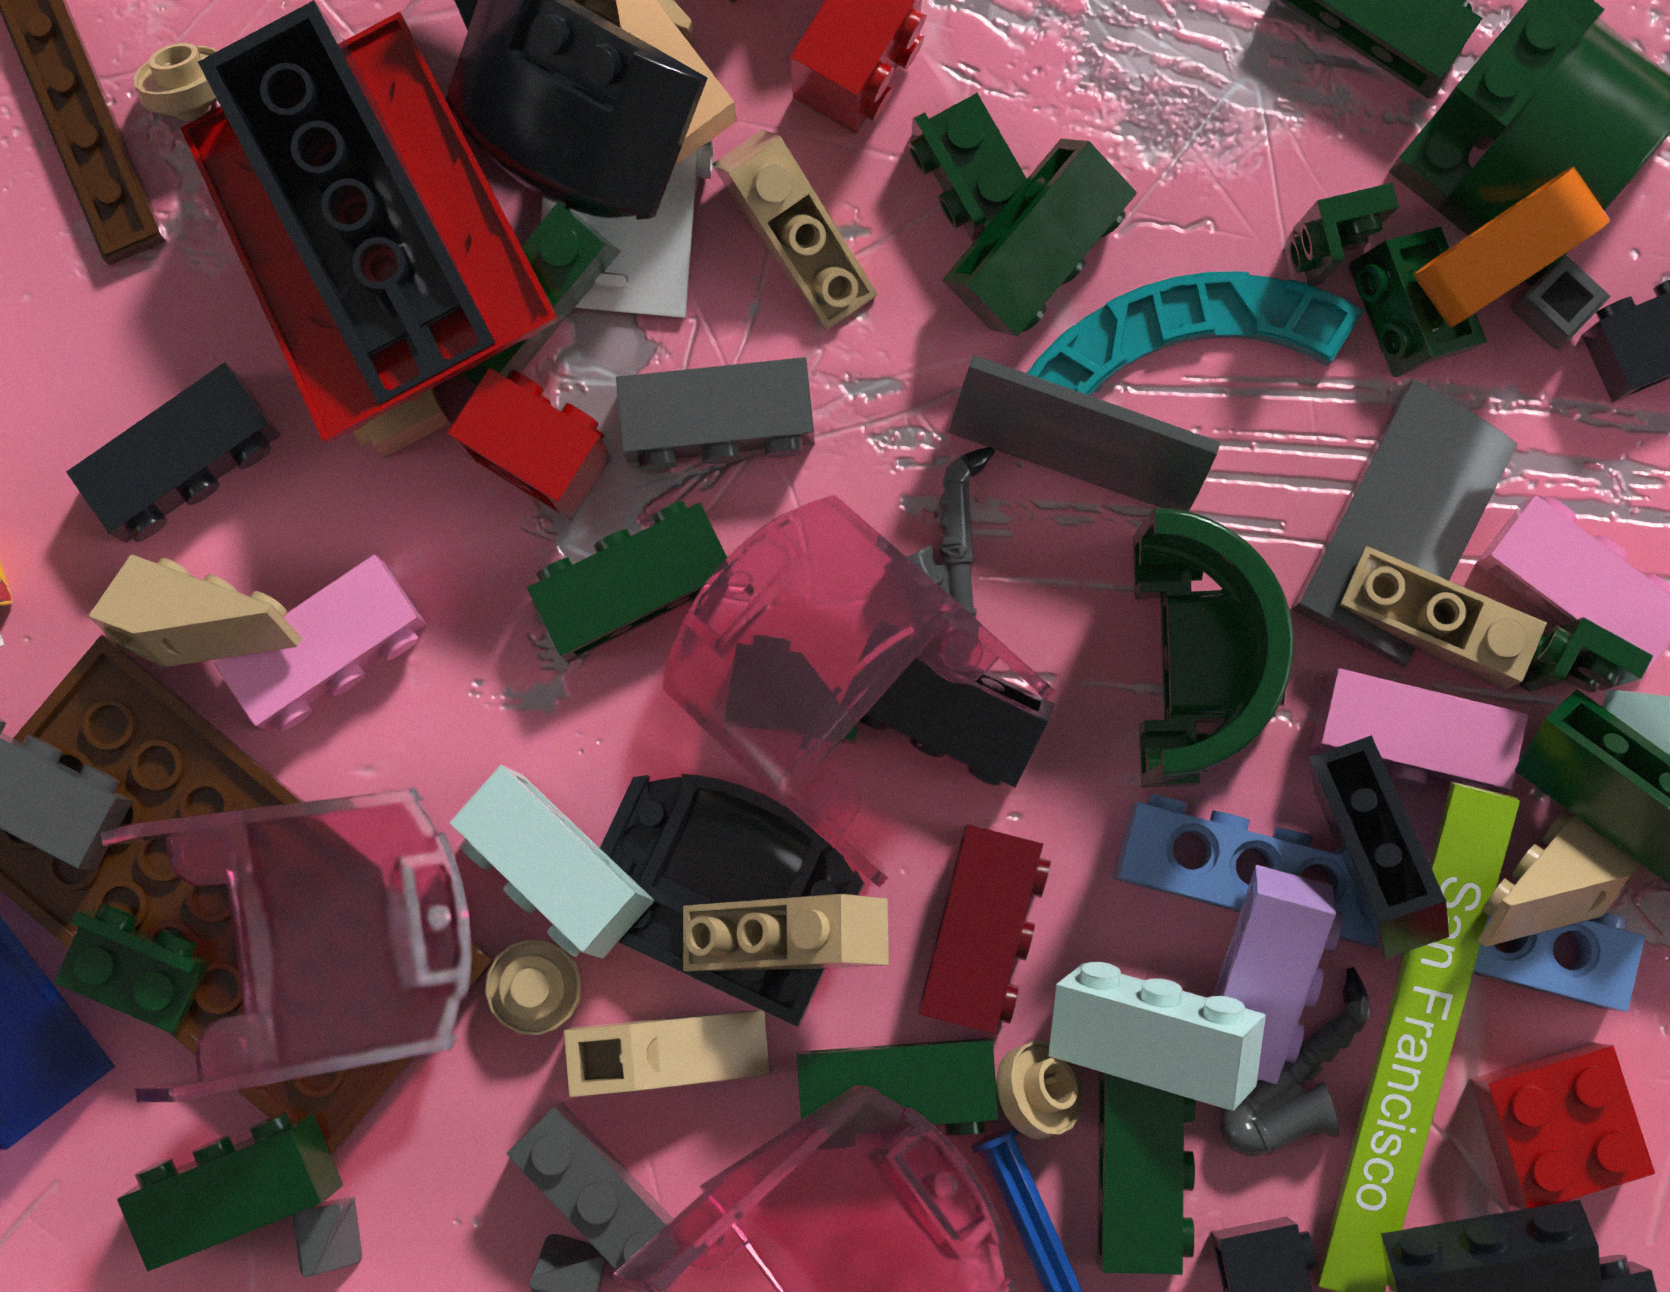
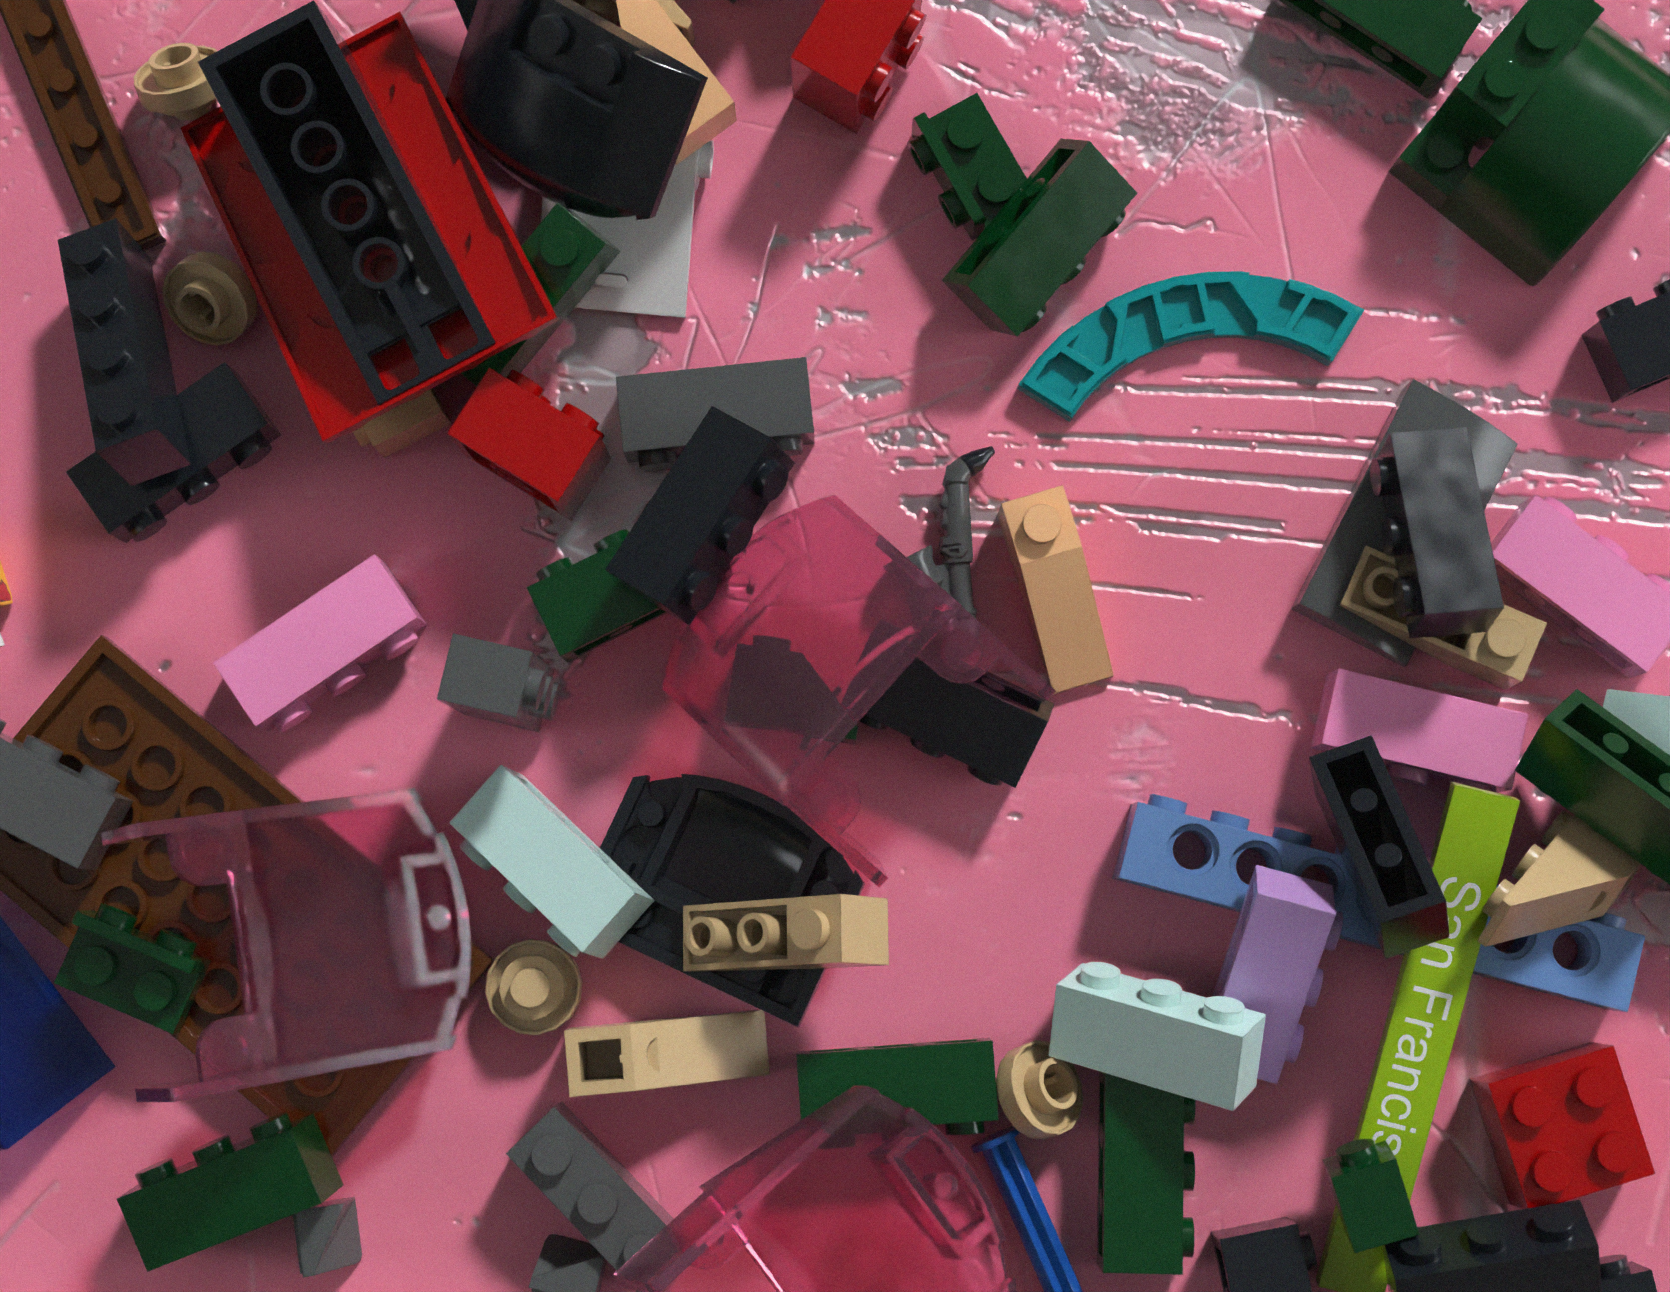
(123, 353): none -> black brick
(185, 620): tan slope -> none
(209, 298): none -> tan plate
(498, 683): none -> dark grey brick
(701, 515): none -> black brick
(795, 226): tan slope -> none
(983, 930): dark red brick -> none
(1056, 588): none -> light nougat slope
(1082, 436): dark grey slope -> none
(1221, 649): dark green piece -> none
(1282, 1111): dark grey piece -> none
(1337, 227): dark green bracket -> none
(1370, 1194): none -> dark green brick
(1399, 309): dark green bracket -> none
(1436, 533): none -> black brick
(1512, 247): orange beam -> none
(1560, 303): dark grey slope -> none
(1585, 658): dark green bracket -> none

